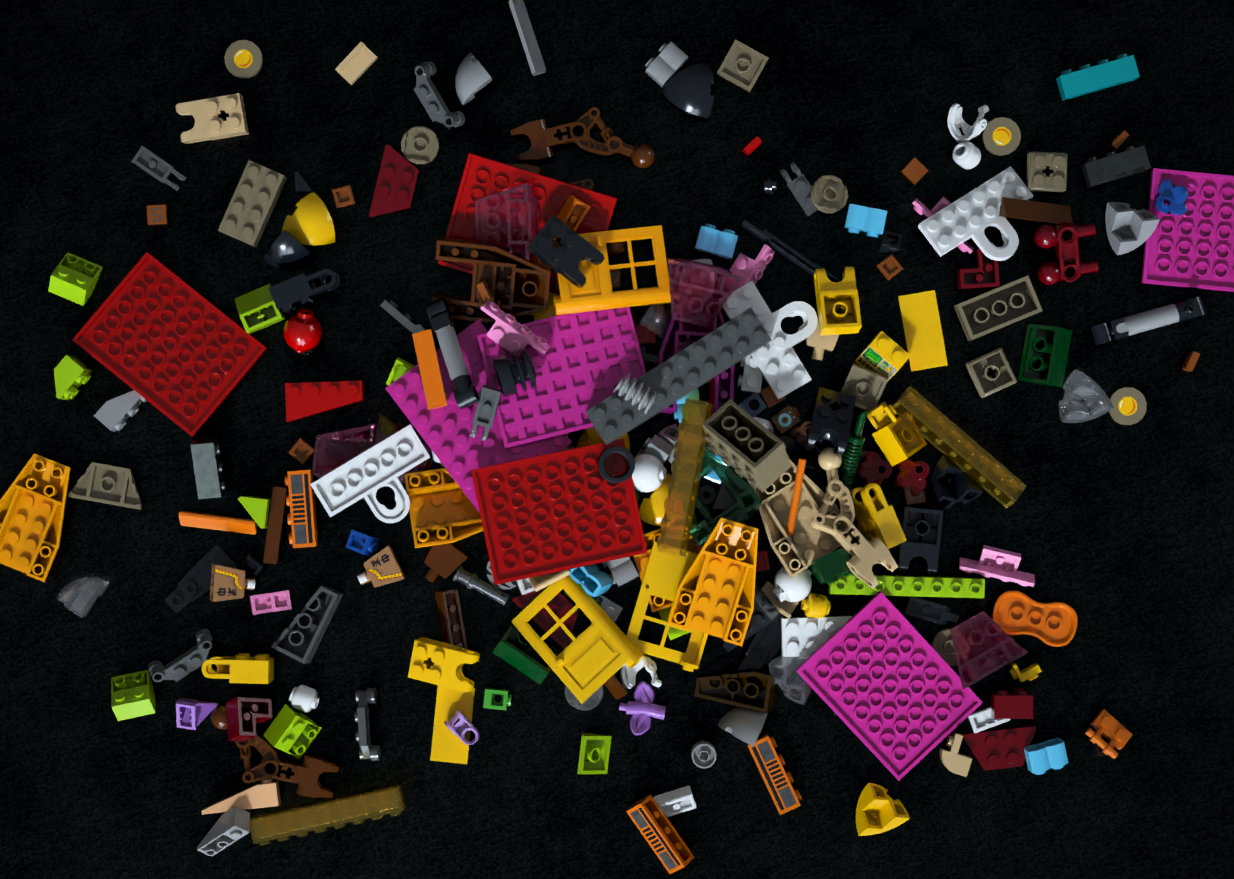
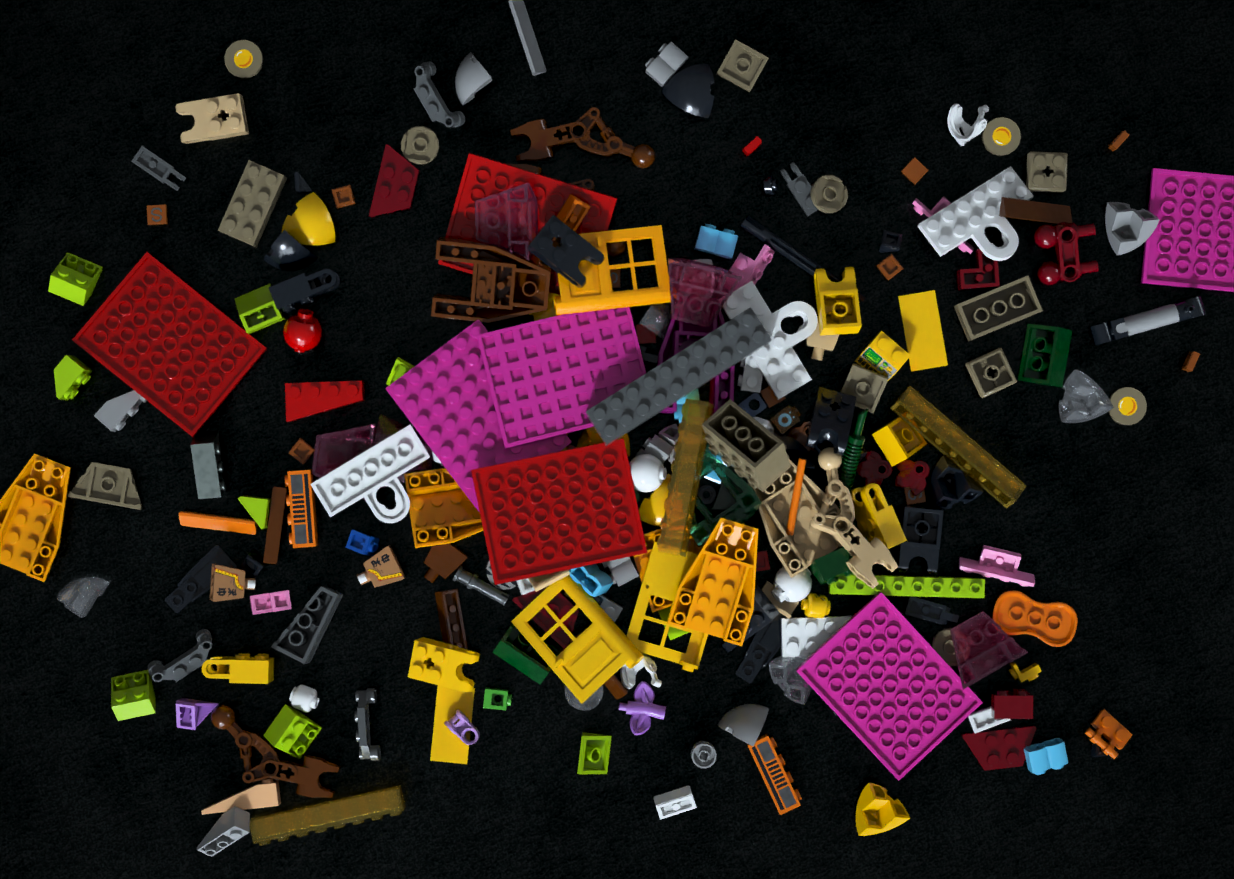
(243, 716): dark red brick -> none
(356, 63): tan panel -> none
(406, 320): dark grey hinge -> none
(429, 369): orange slope -> none
(444, 328): piece -> none
(484, 291): dark orange tile -> none
(485, 410): dark grey hinge -> none
(510, 333): bright pink bracket -> none
(514, 372): black wheel -> none
(601, 464): black tyre -> none
(636, 392): light grey piece -> none
(660, 834): orange brick -> none
(744, 689): dark brown wedge -> none
(865, 219): medium azure brick -> none
(882, 415): yellow bracket -> none
(951, 759): tan brick -> none
(966, 155): white head -> none
(1097, 77): teal brick -> none
(1115, 165): pearl dark grey wedge -> none
(1173, 196): blue plate -> none

